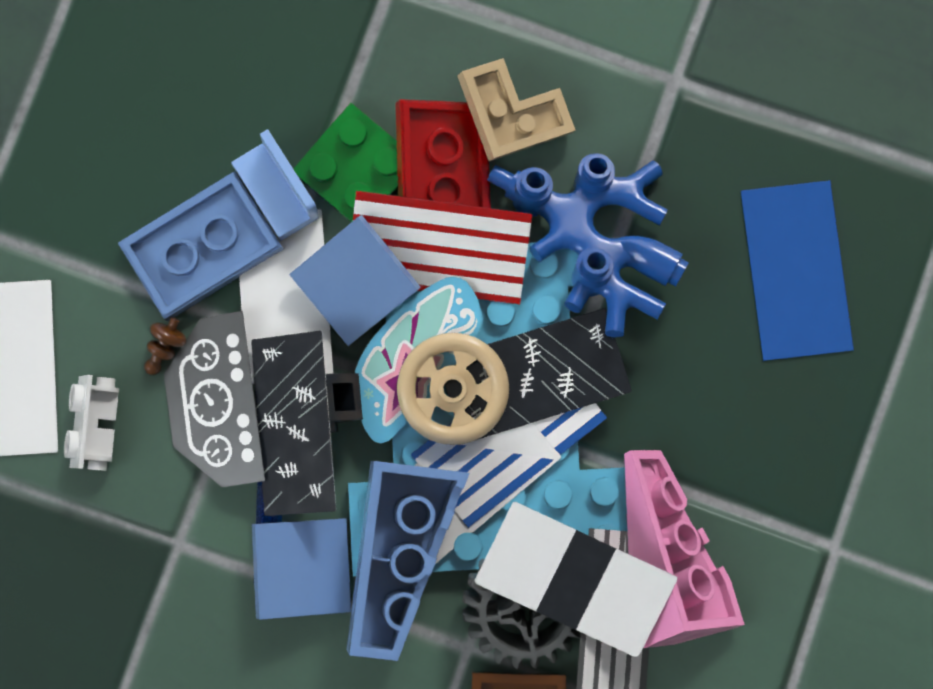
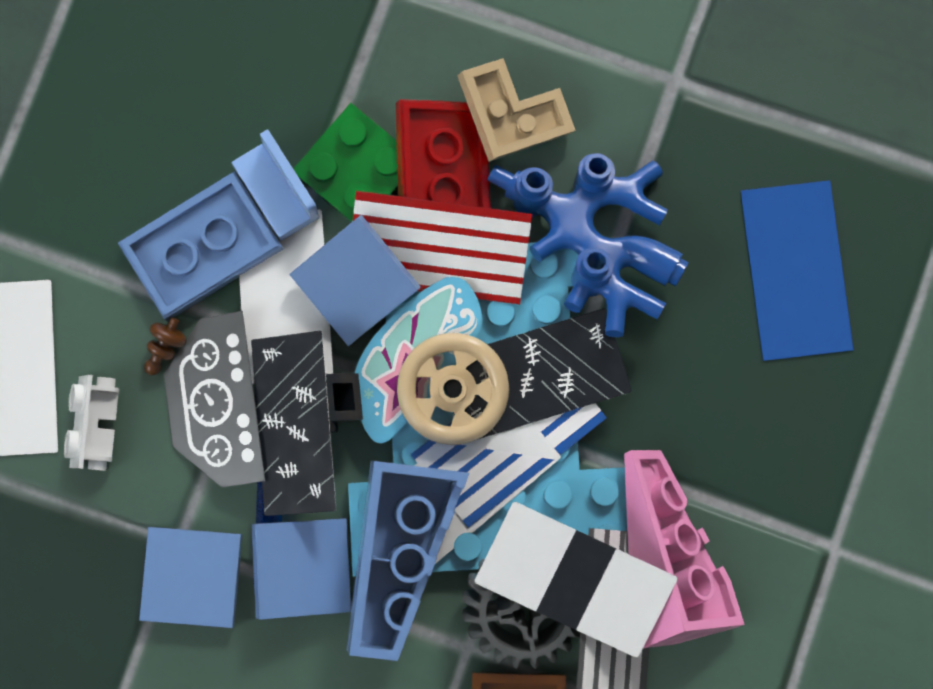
(191, 577): none -> medium blue tile

